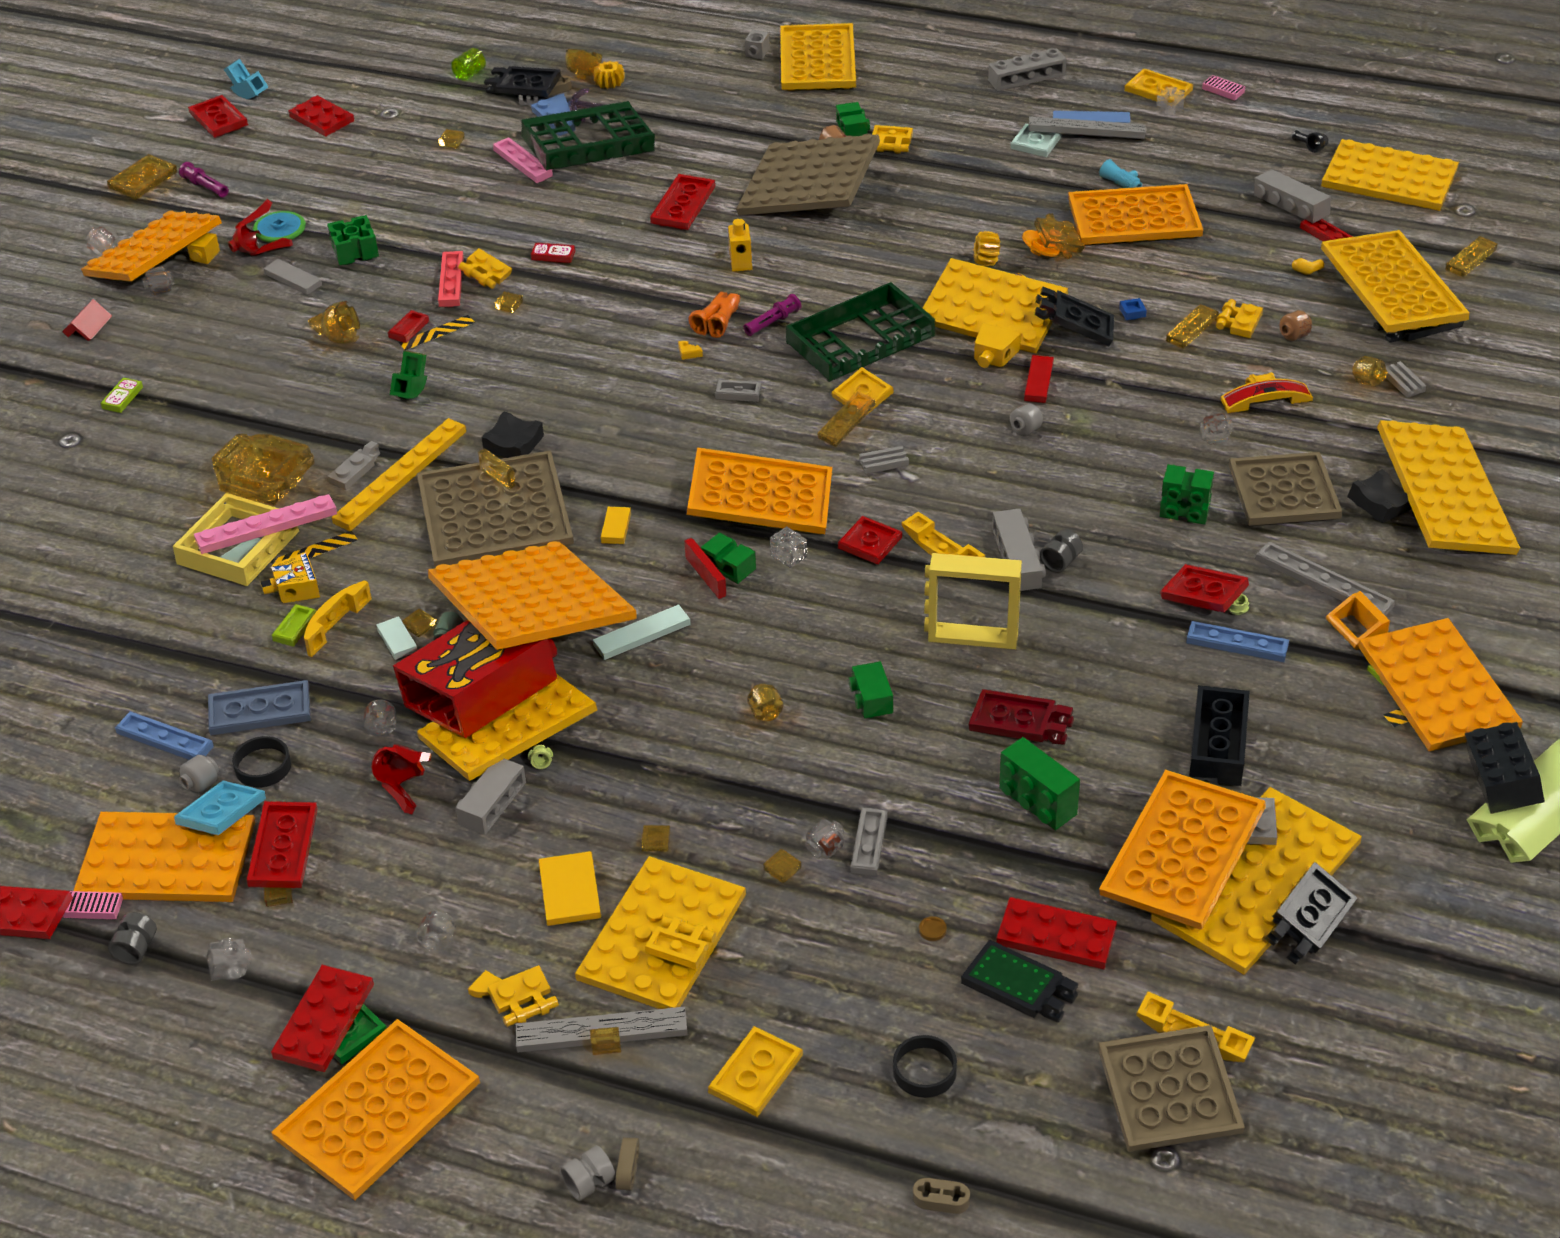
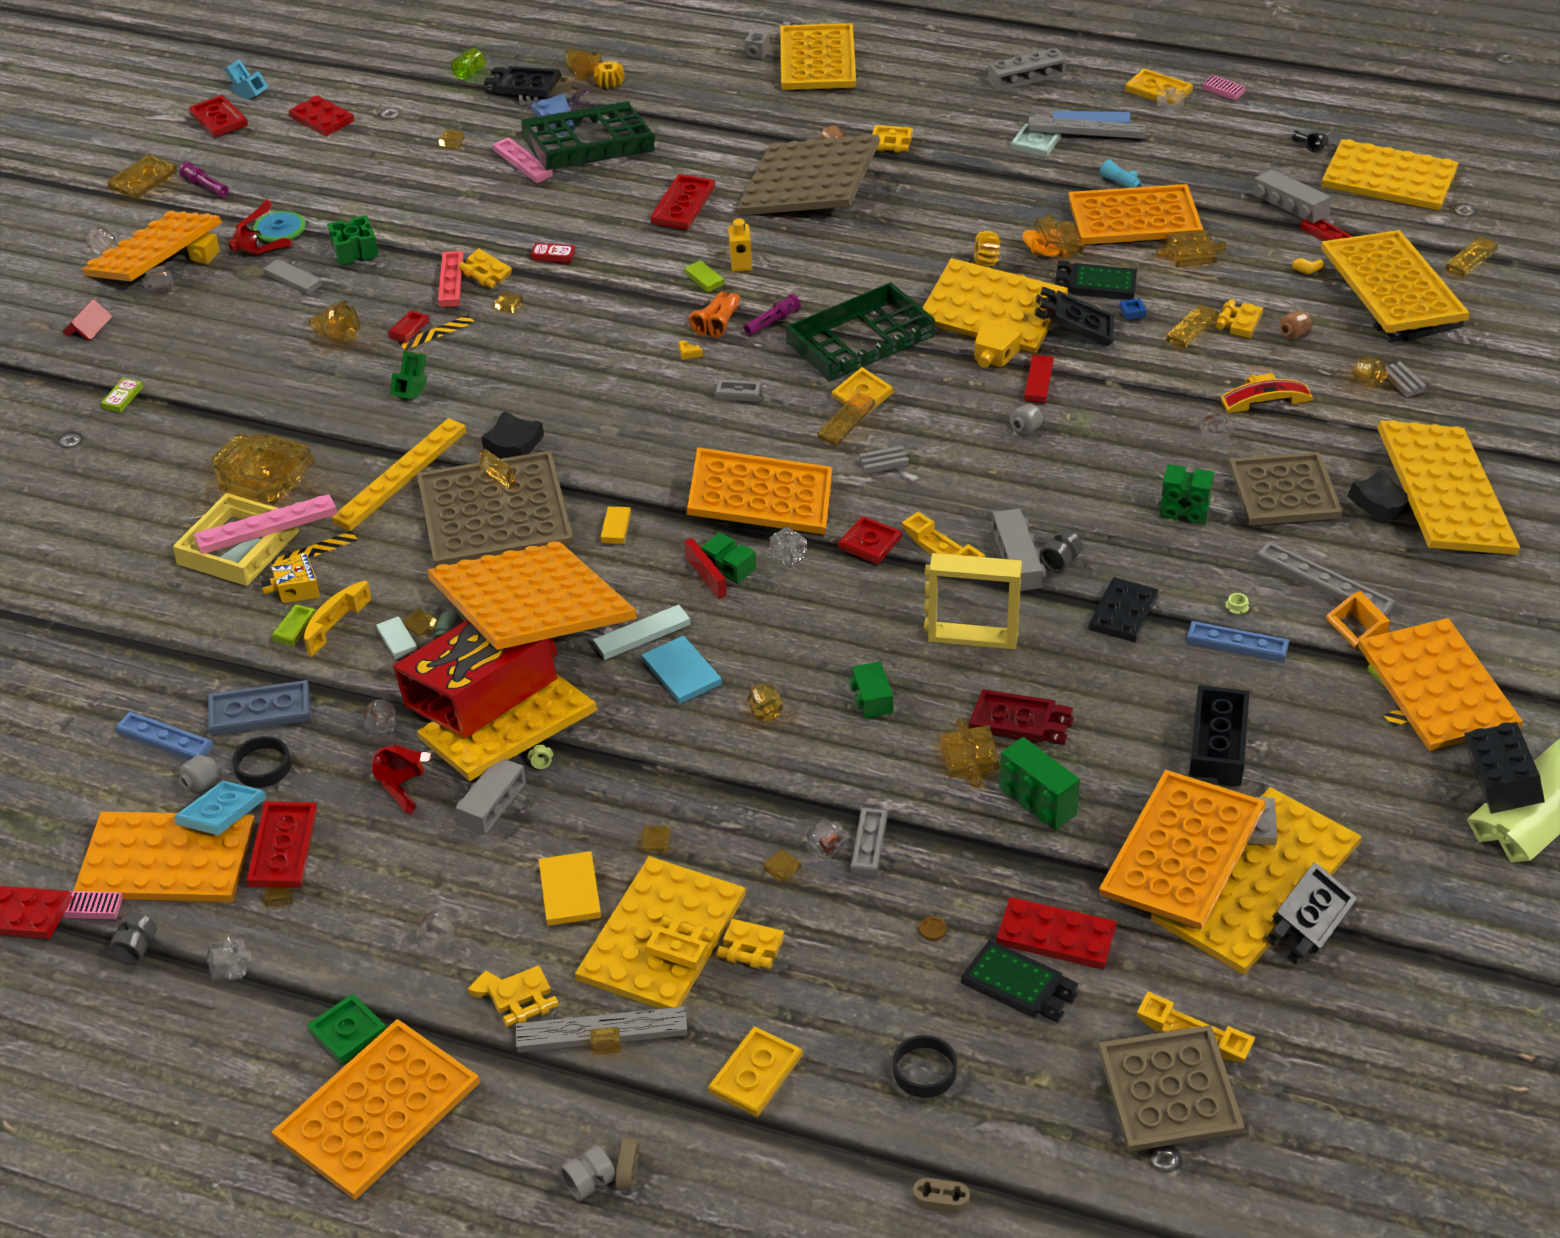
(322, 1018): red plate -> none
(355, 466): light grey hinge -> none
(681, 669): none -> medium azure tile
(704, 276): none -> lime tile
(751, 938): none -> yellow plate
(852, 119): green brick -> none
(969, 752): none -> clear yellow plate
(1097, 280): none -> tile
(1124, 609): none -> black plate
(1191, 248): none -> clear yellow plate
(1204, 588): red plate -> none

